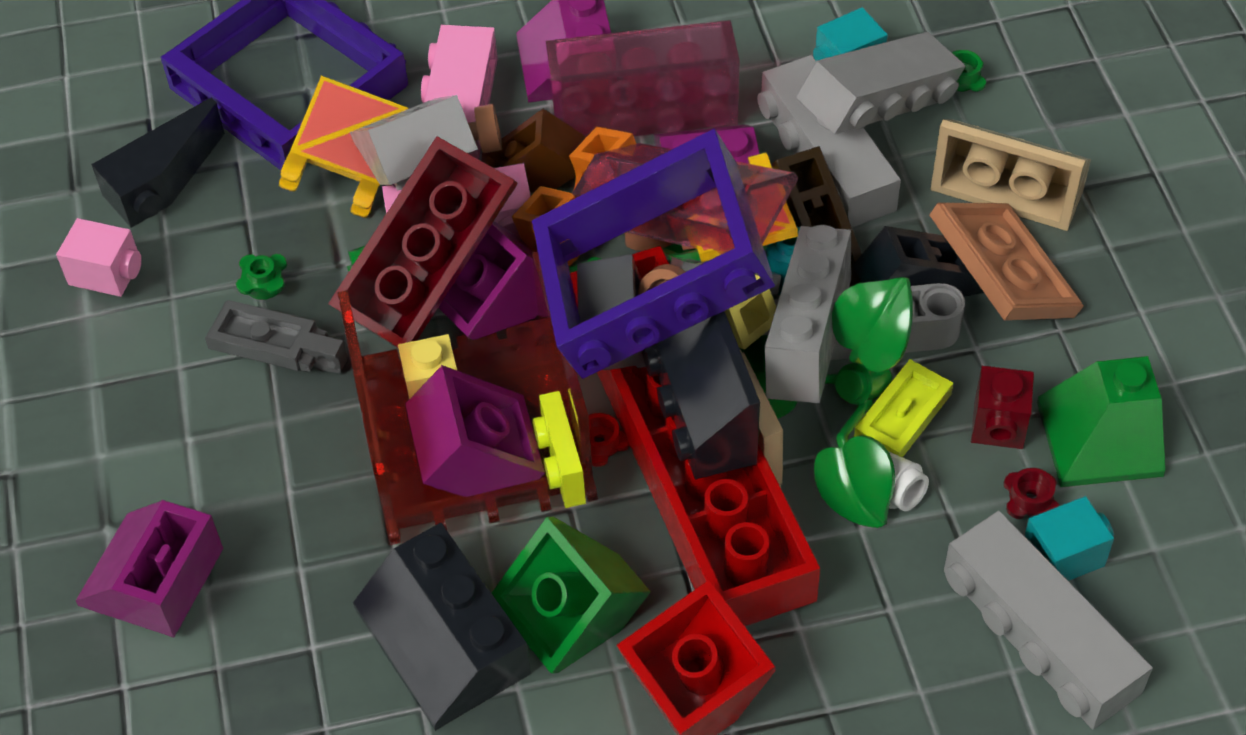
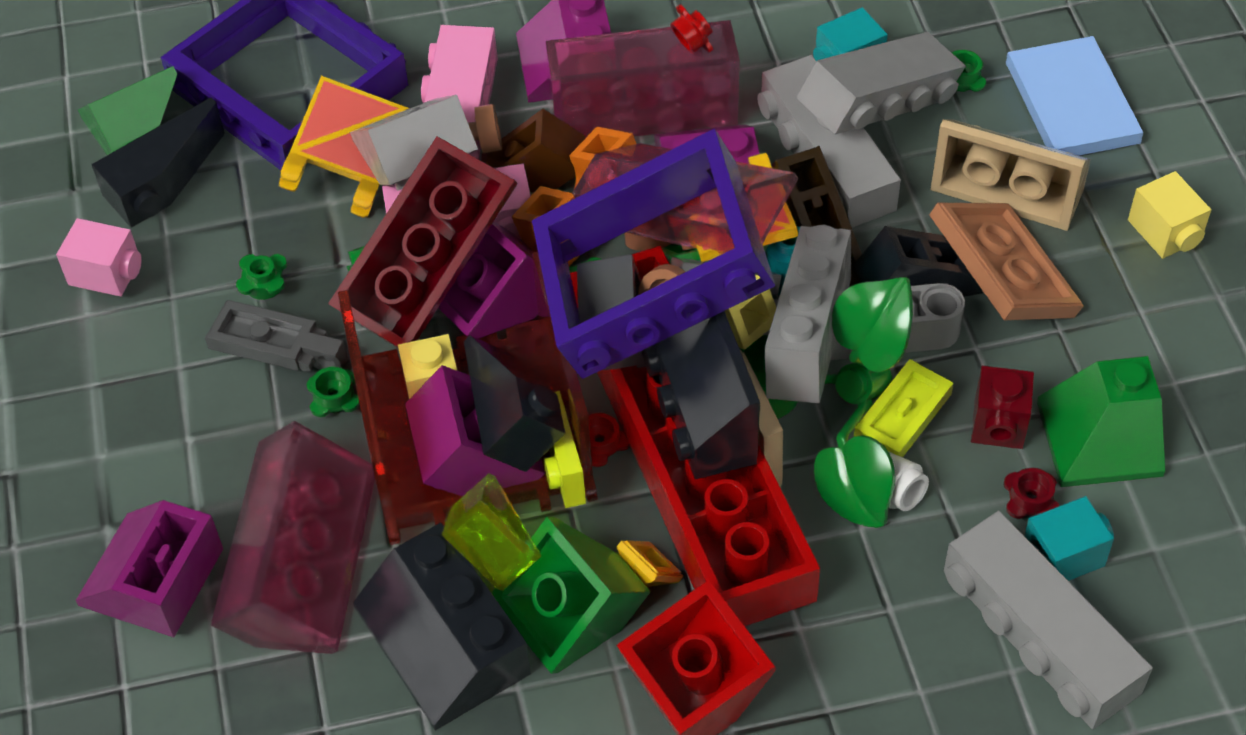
(130, 111): none -> green slope
(295, 544): none -> clear pink slope
(329, 381): none -> green plate
(490, 533): none -> clear neon green slope
(513, 407): none -> black slope
(649, 563): none -> yellow slope
(692, 30): none -> red plate
(1074, 97): none -> light blue tile
(1169, 215): none -> light yellow brick

